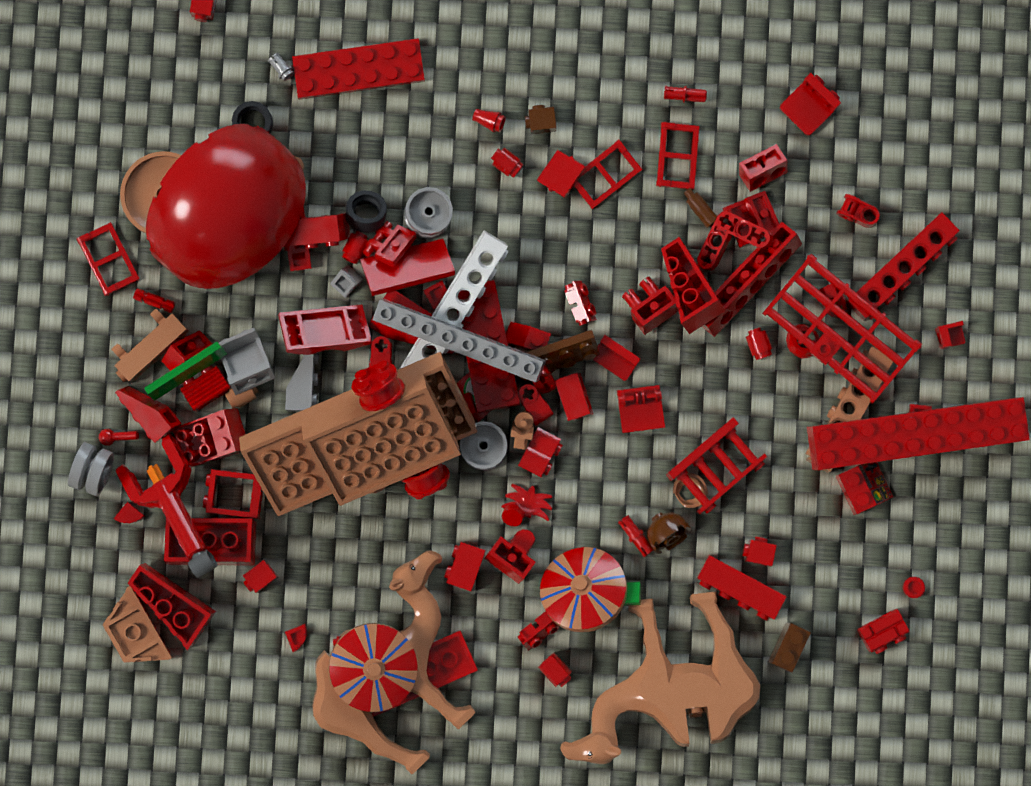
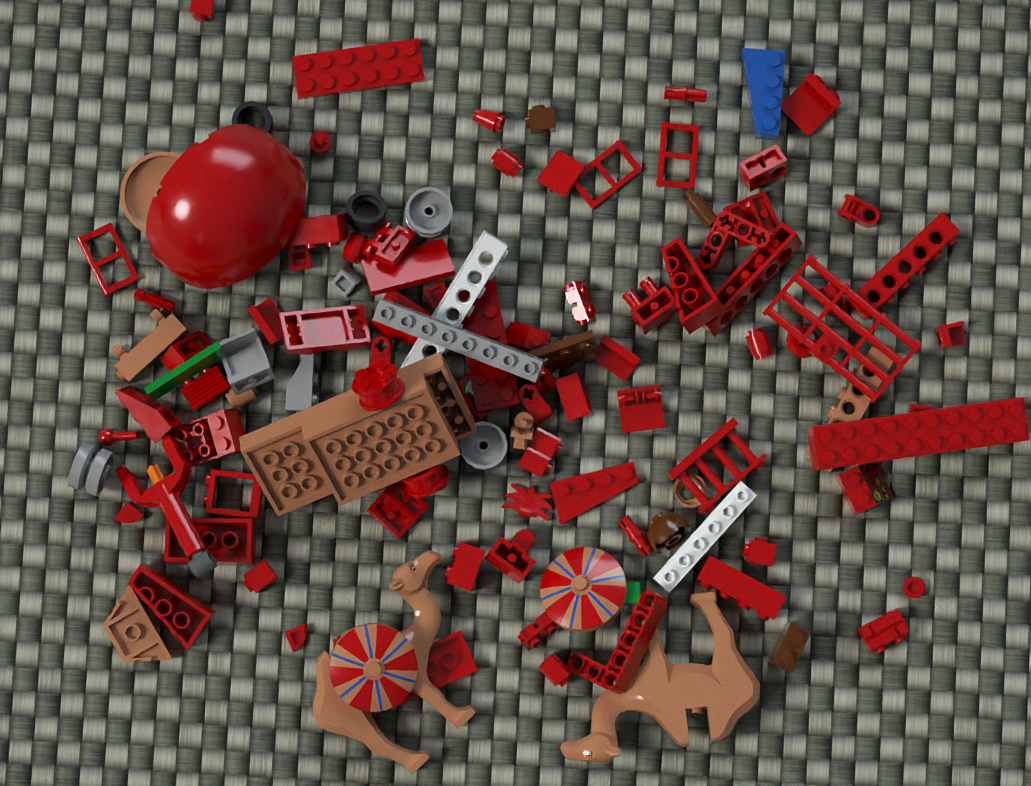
(268, 321): none -> red panel
(285, 72): light grey pin -> none
(320, 142): none -> red tile
(397, 509): none -> red slope
(512, 515): red tile -> none
(583, 492): none -> red wing
(624, 647): none -> red beam
(704, 536): none -> white brick
(764, 85): none -> blue wedge

